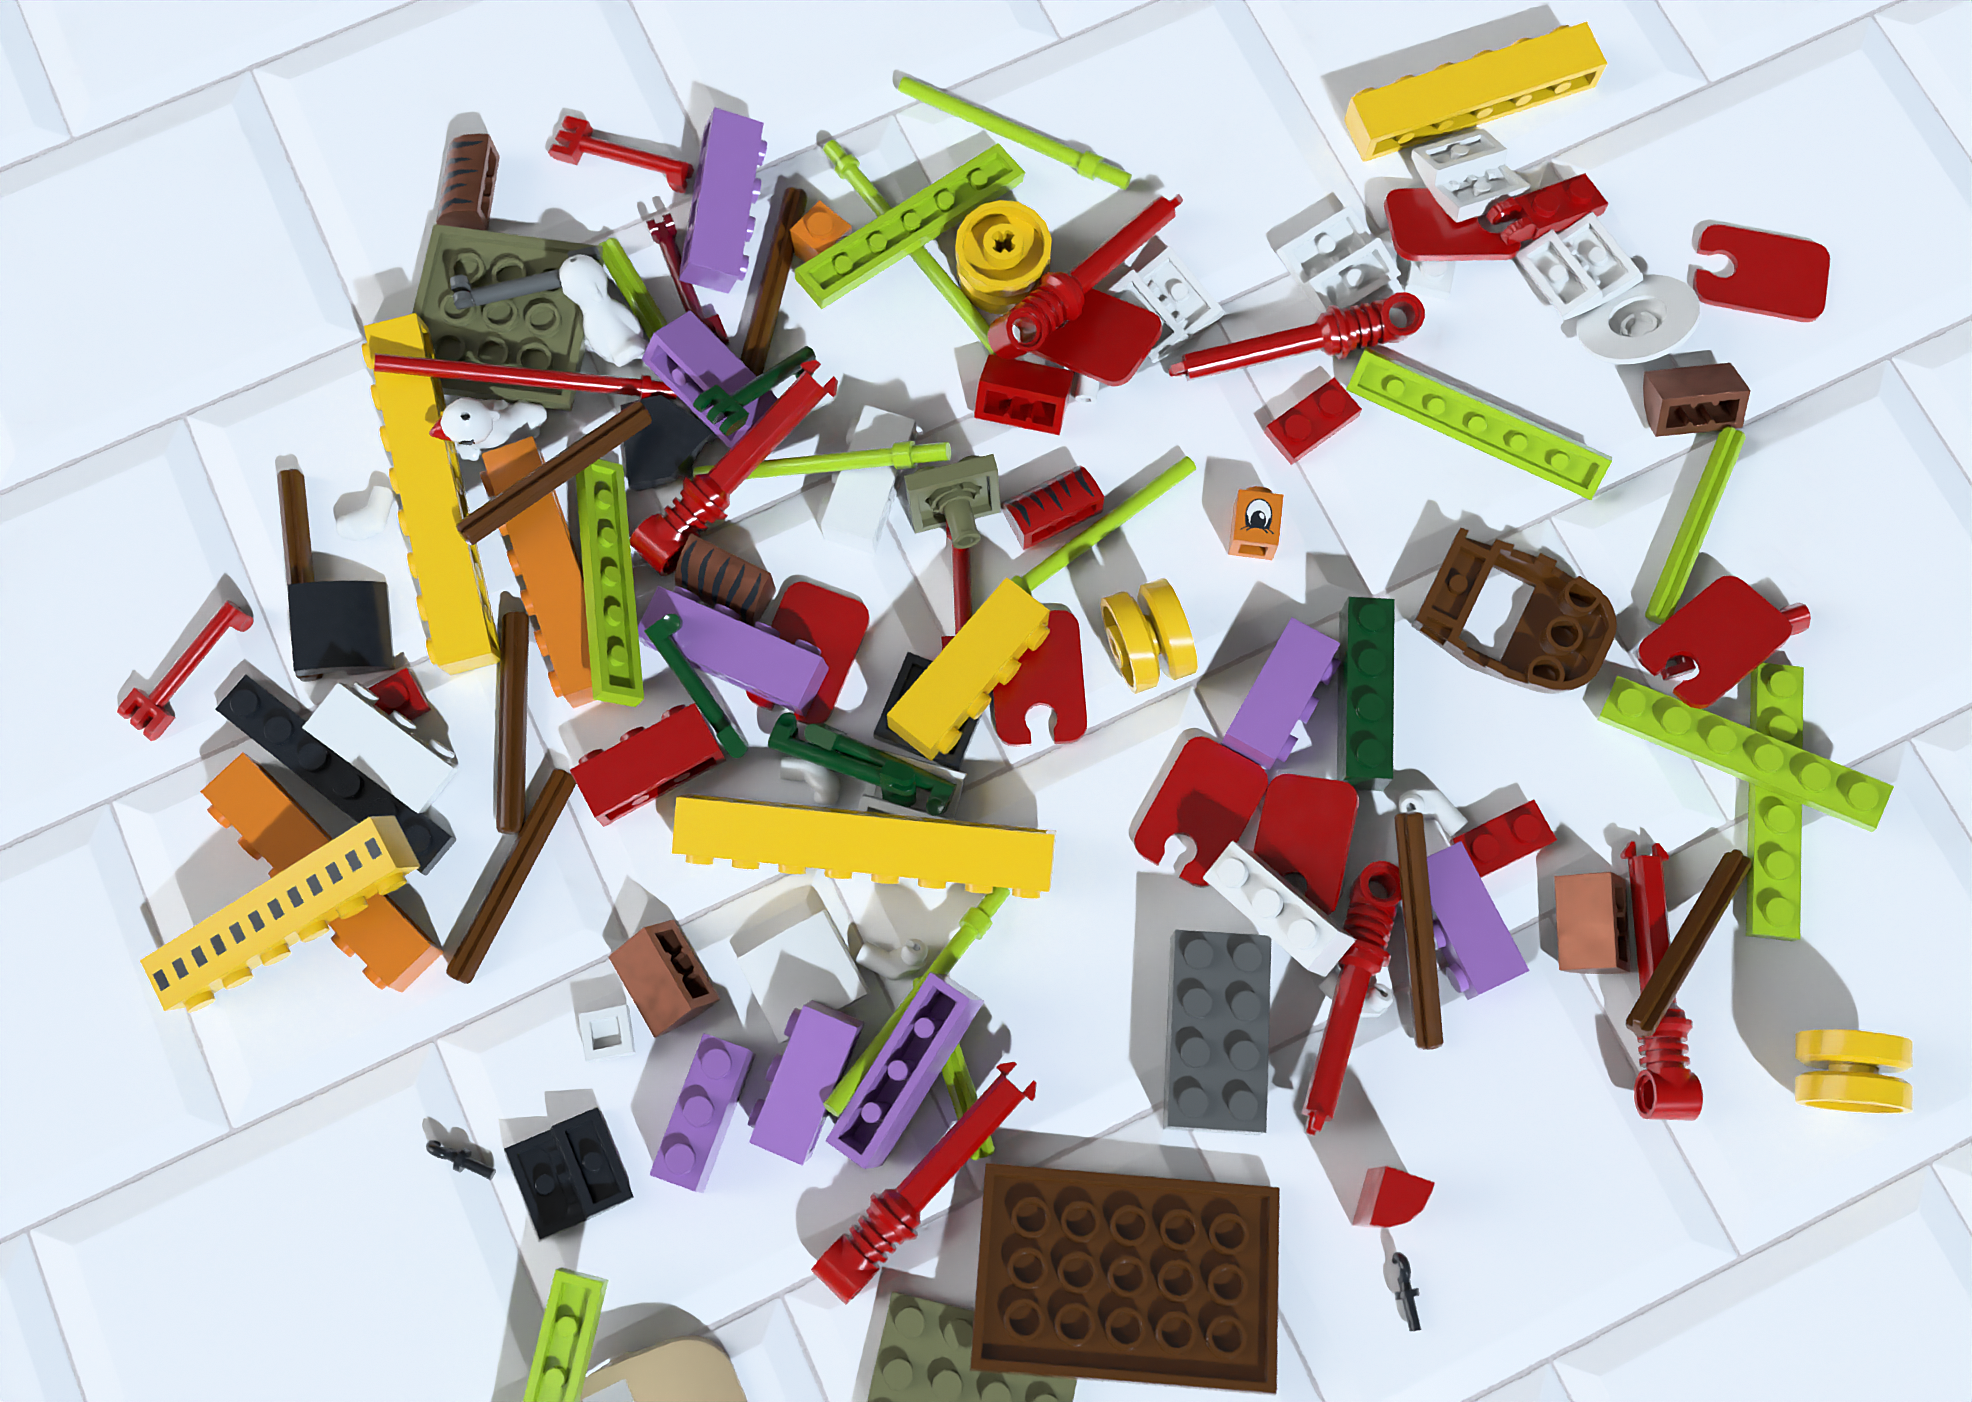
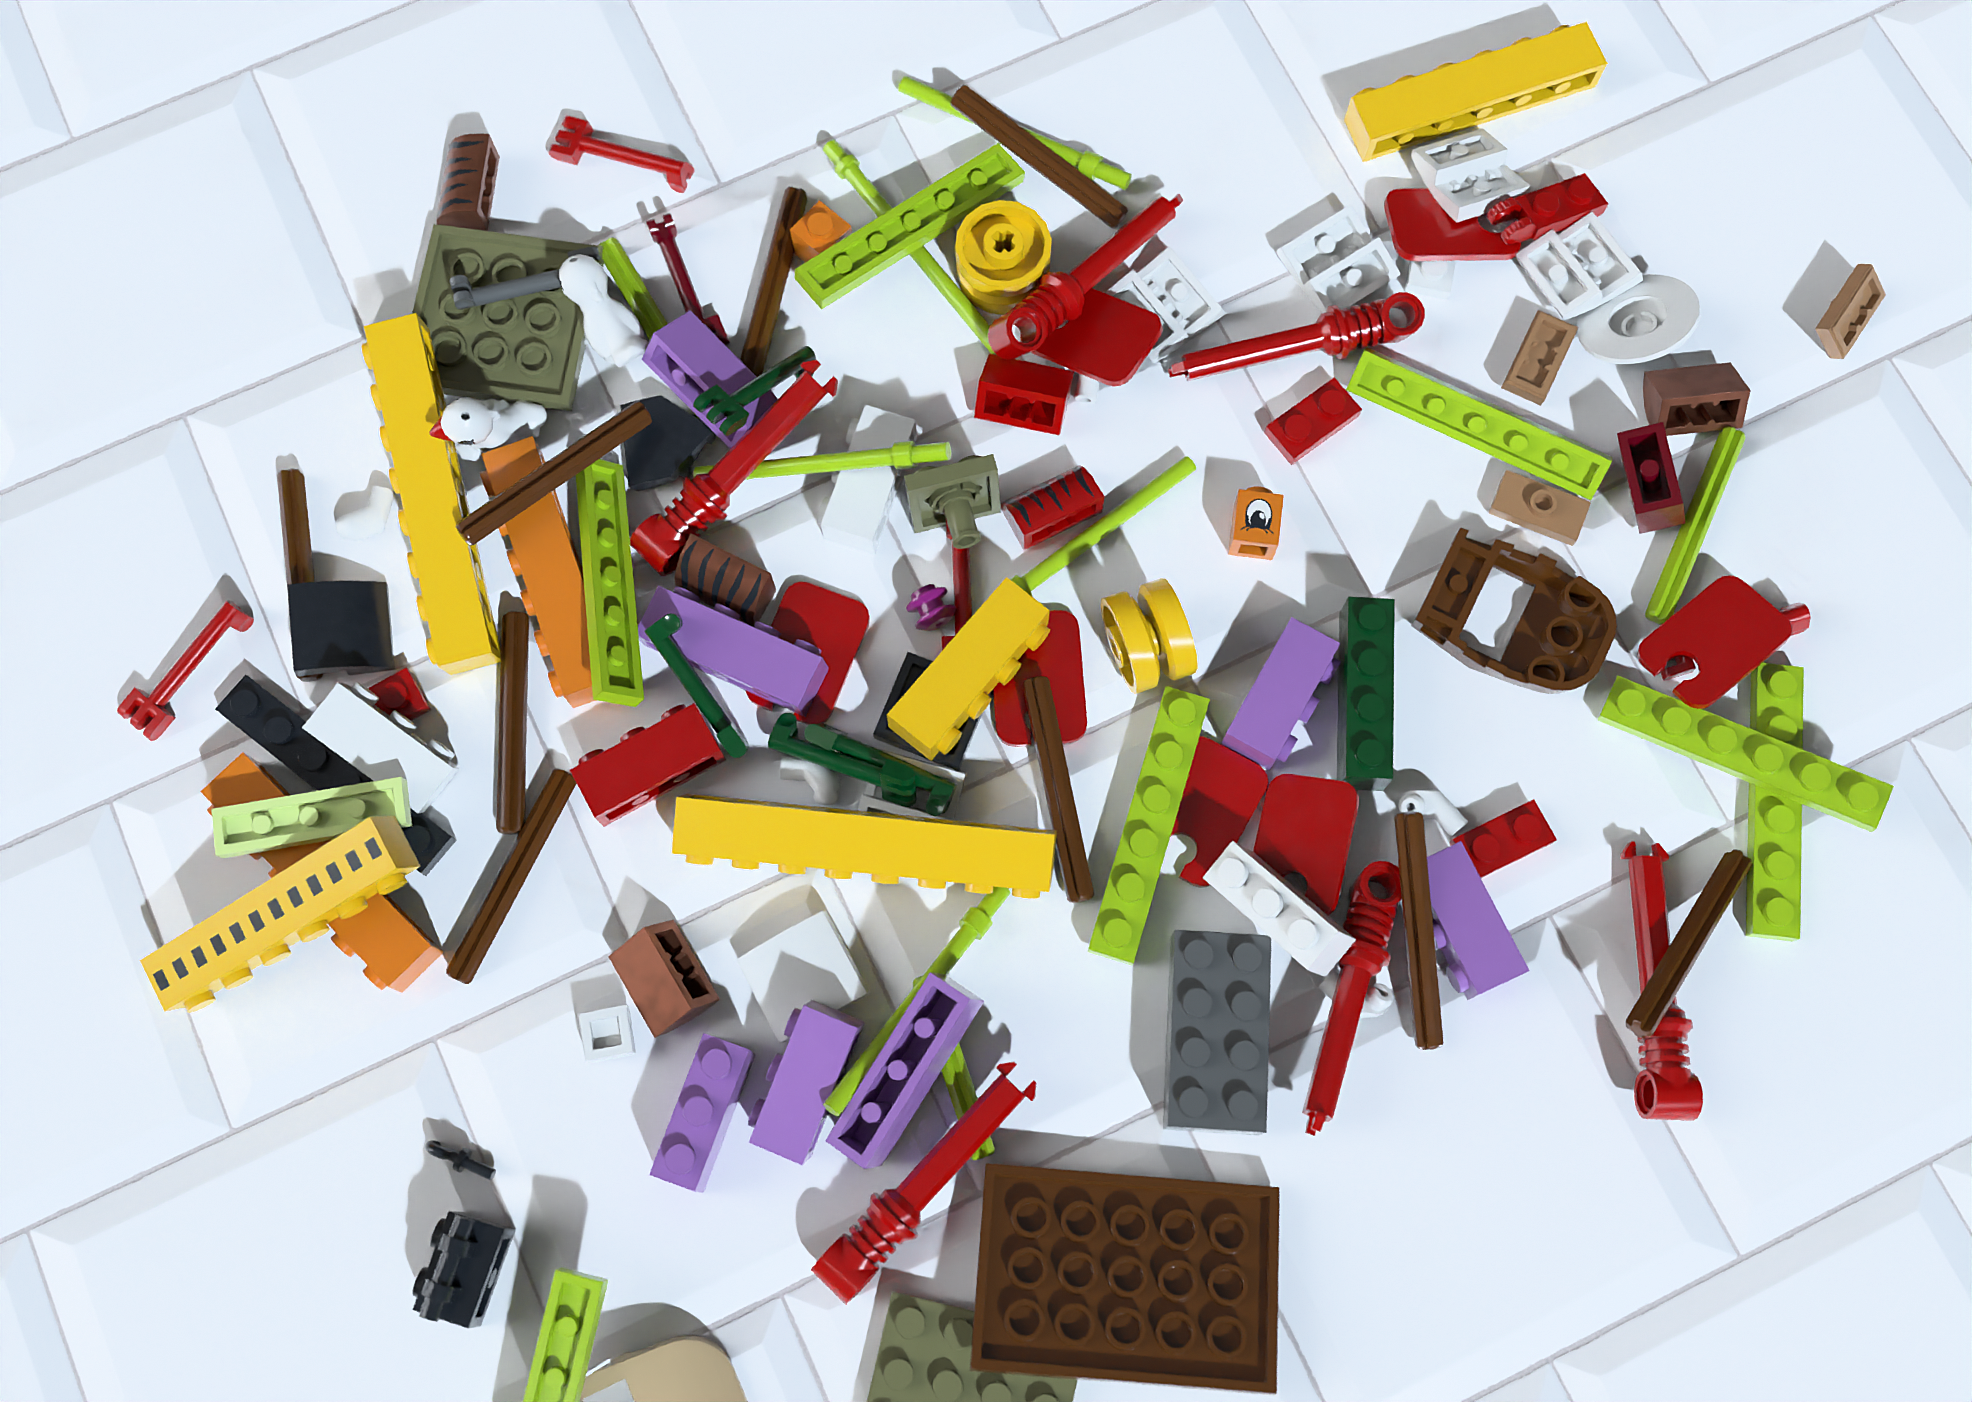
(306, 816): none -> yellowish green plate
(461, 1269): none -> black brick
(522, 376): red bar -> none
(568, 1174): black slope -> none
(722, 201): medium lavender brick -> none
(896, 963): white arm -> none
(931, 608): none -> magenta wheel
(1039, 156): none -> reddish brown axle
(1058, 789): none -> reddish brown axle
(1148, 826): none -> lime plate
(1391, 1198): red brick -> none
(1406, 1291): black hand -> none
(1539, 357): none -> medium nougat plate
(1539, 507): none -> medium nougat plate
(1592, 923): brick -> none
(1651, 478): none -> dark red brick
(1770, 274): red piece -> none
(1850, 311): none -> medium nougat plate
(1854, 1071): yellow wheel -> none

